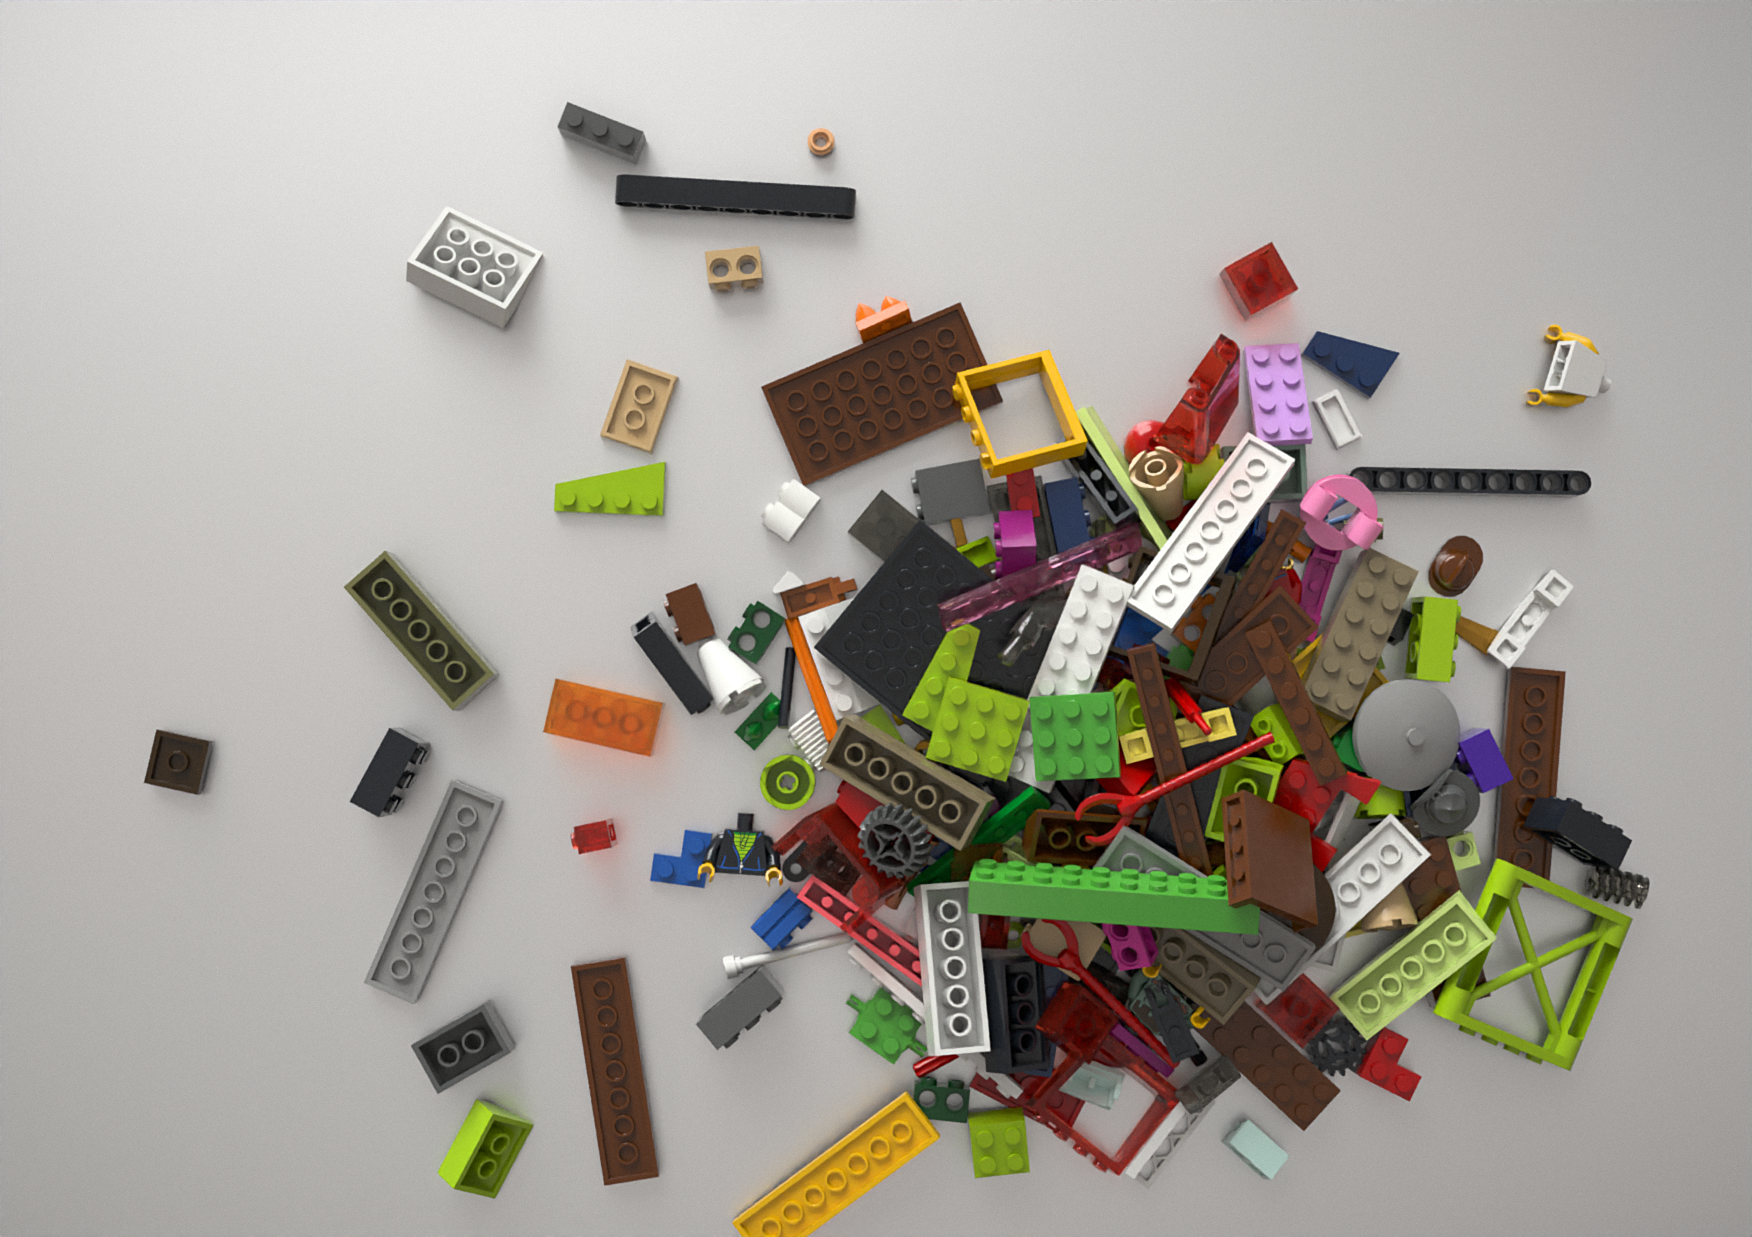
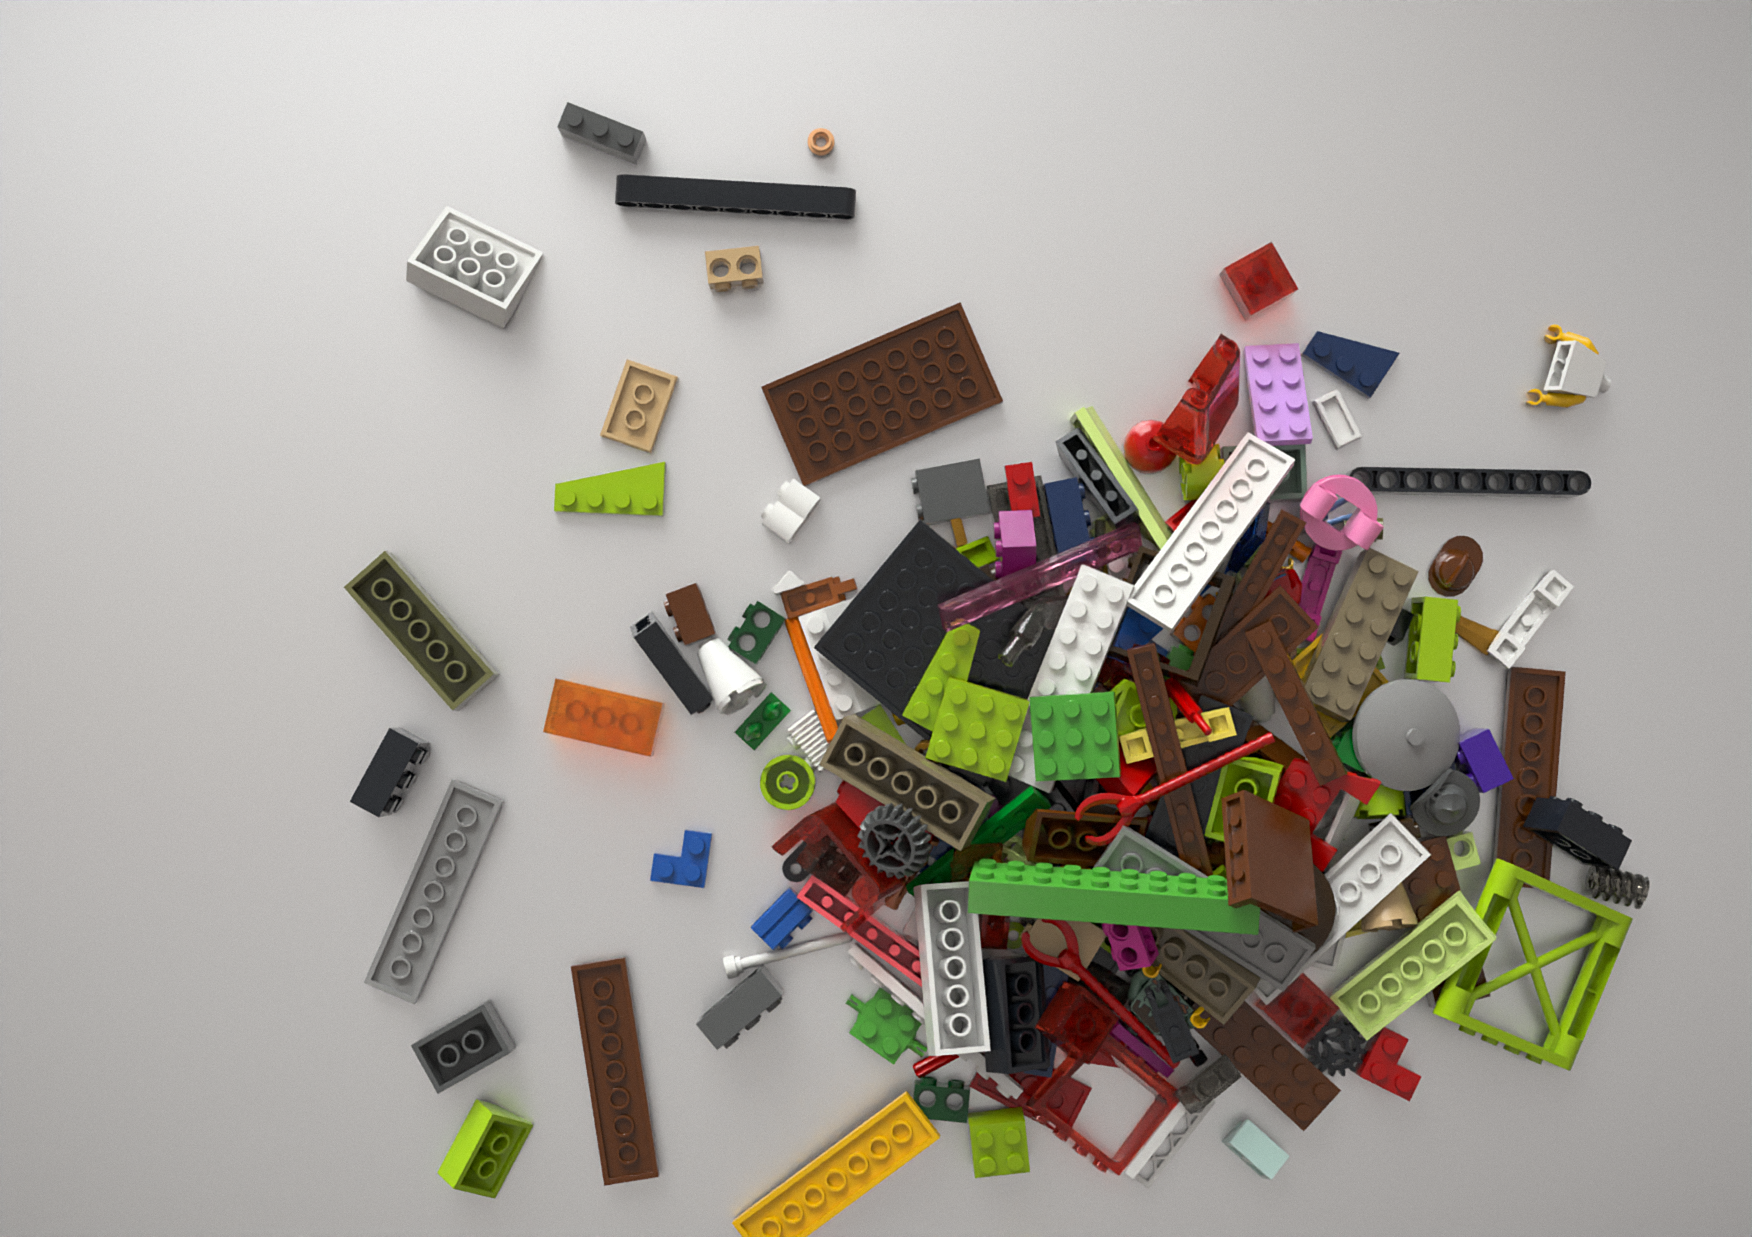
(178, 762): dark brown plate -> none
(594, 836): clear red brick -> none
(742, 852): torso -> none
(787, 686): black bar -> none
(882, 526): clear smoke brick -> none
(891, 317): orange tile -> none
(1011, 369): yellow window -> none
(1095, 1084): light aqua hinge -> none
(1159, 481): tan cone -> none
(1286, 744): lime panel -> none

